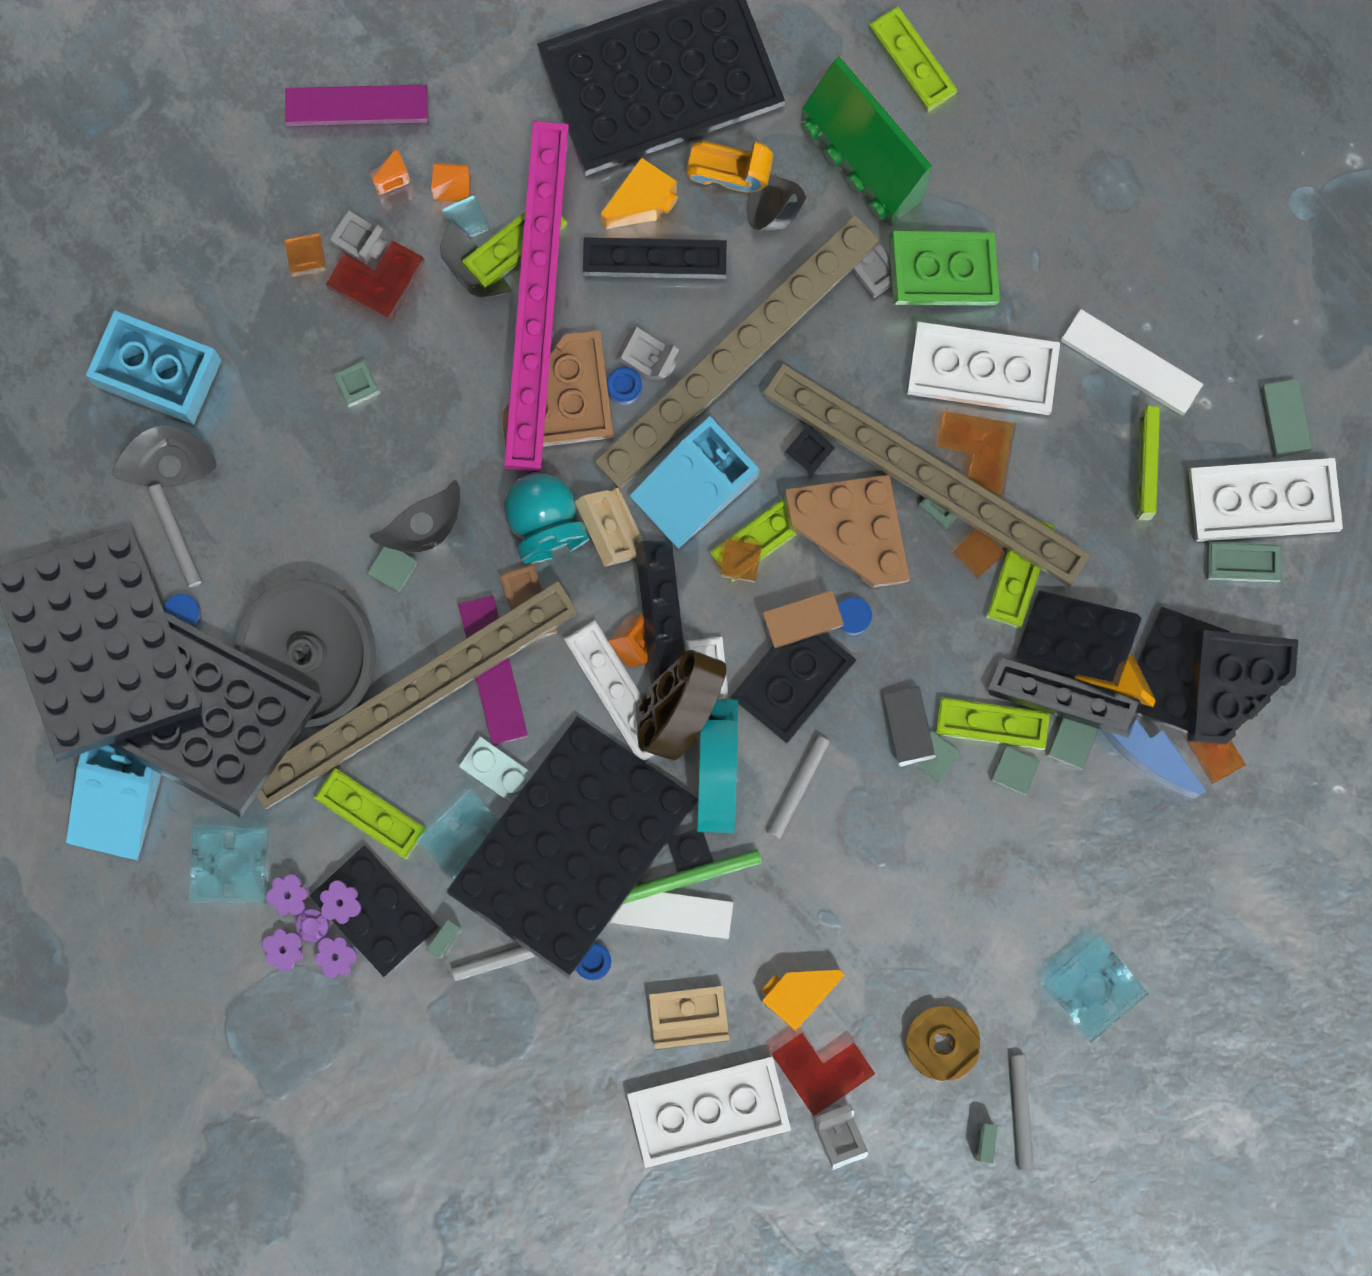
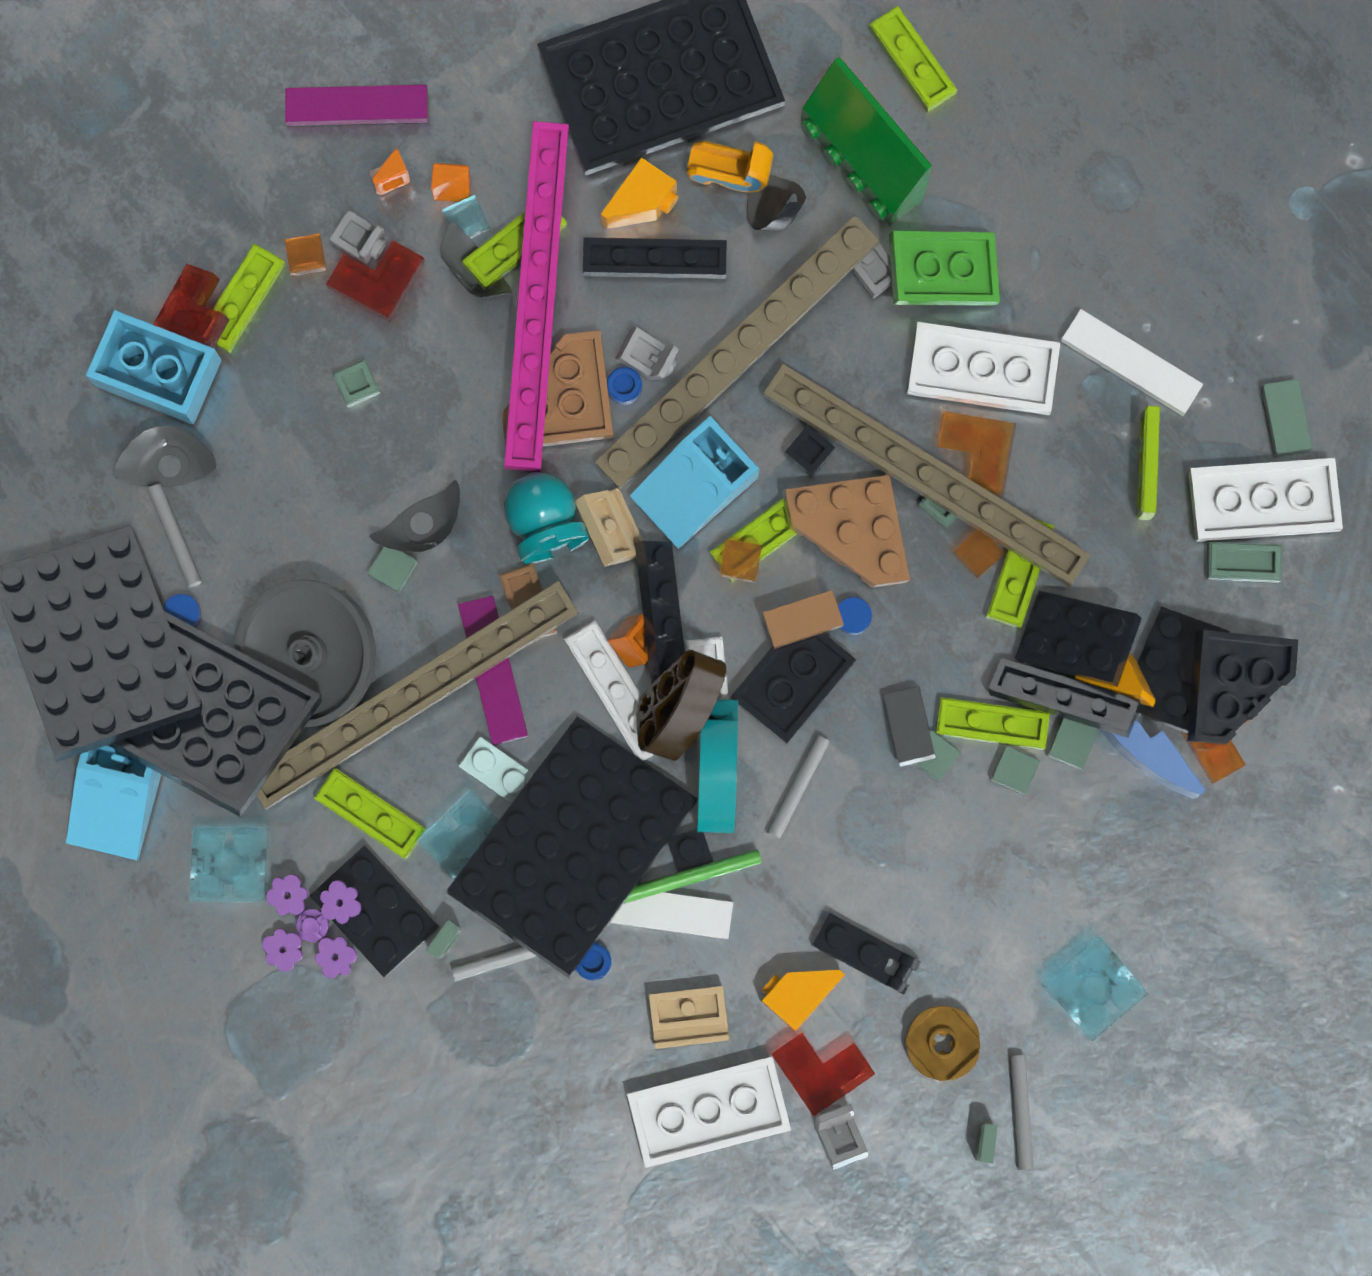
(186, 310): none -> clear red plate
(246, 293): none -> lime tile
(865, 953): none -> black plate

